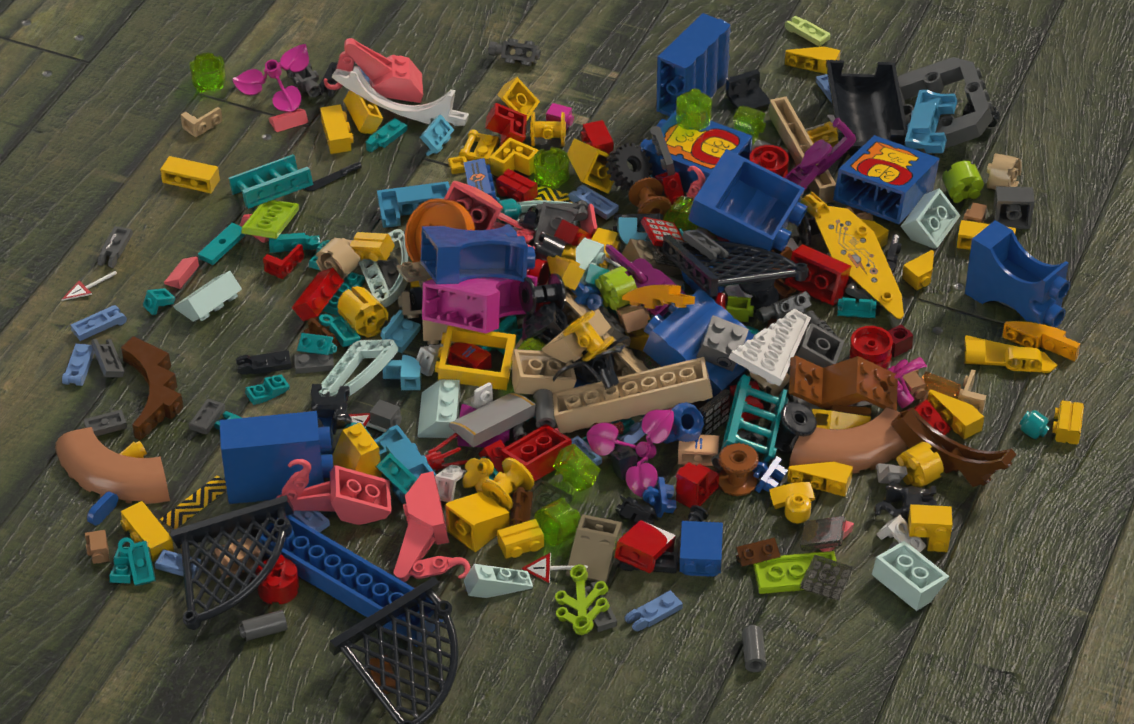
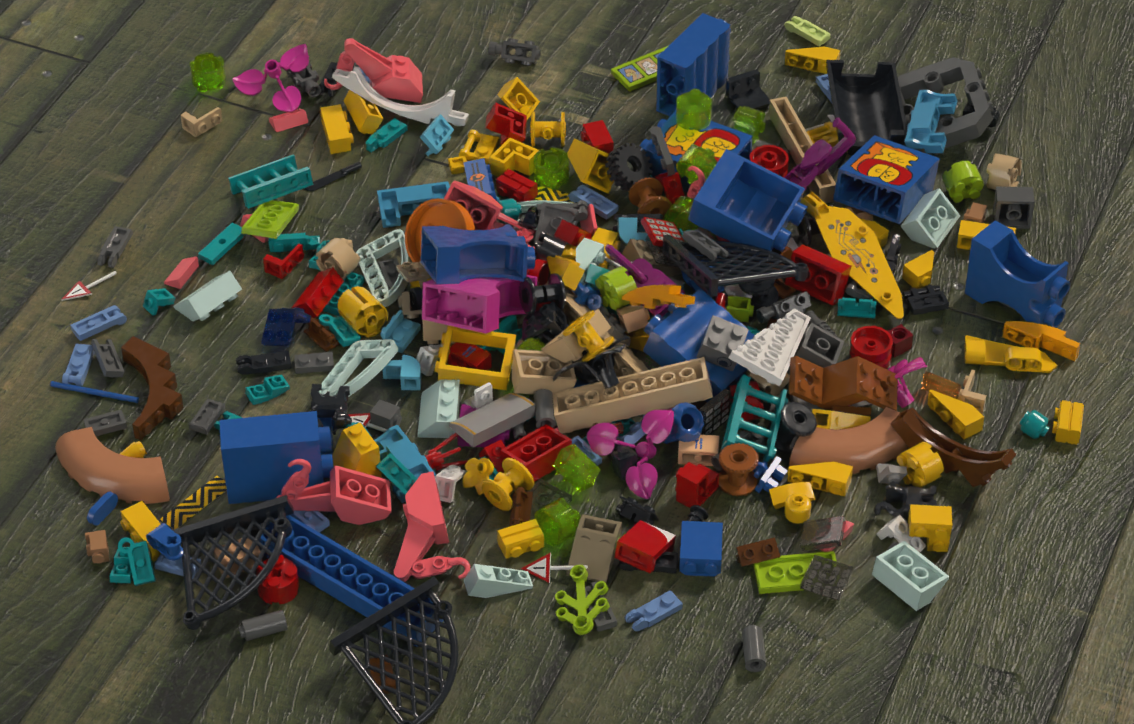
(94, 392): none -> blue axle
(166, 542): none -> blue piece
(190, 174): yellow brick -> none
(281, 324): none -> clear blue bracket
(316, 344): teal hinge -> none
(372, 246): yellow brick -> none
(475, 519): yellow slope -> none
(554, 114): dark pink brick -> none
(638, 71): none -> tile
(658, 497): blue hips -> none
(697, 157): none -> clear neon green brick
(915, 384): medium nougat brick -> none
(926, 299): none -> black plate
(931, 416): red bracket -> none

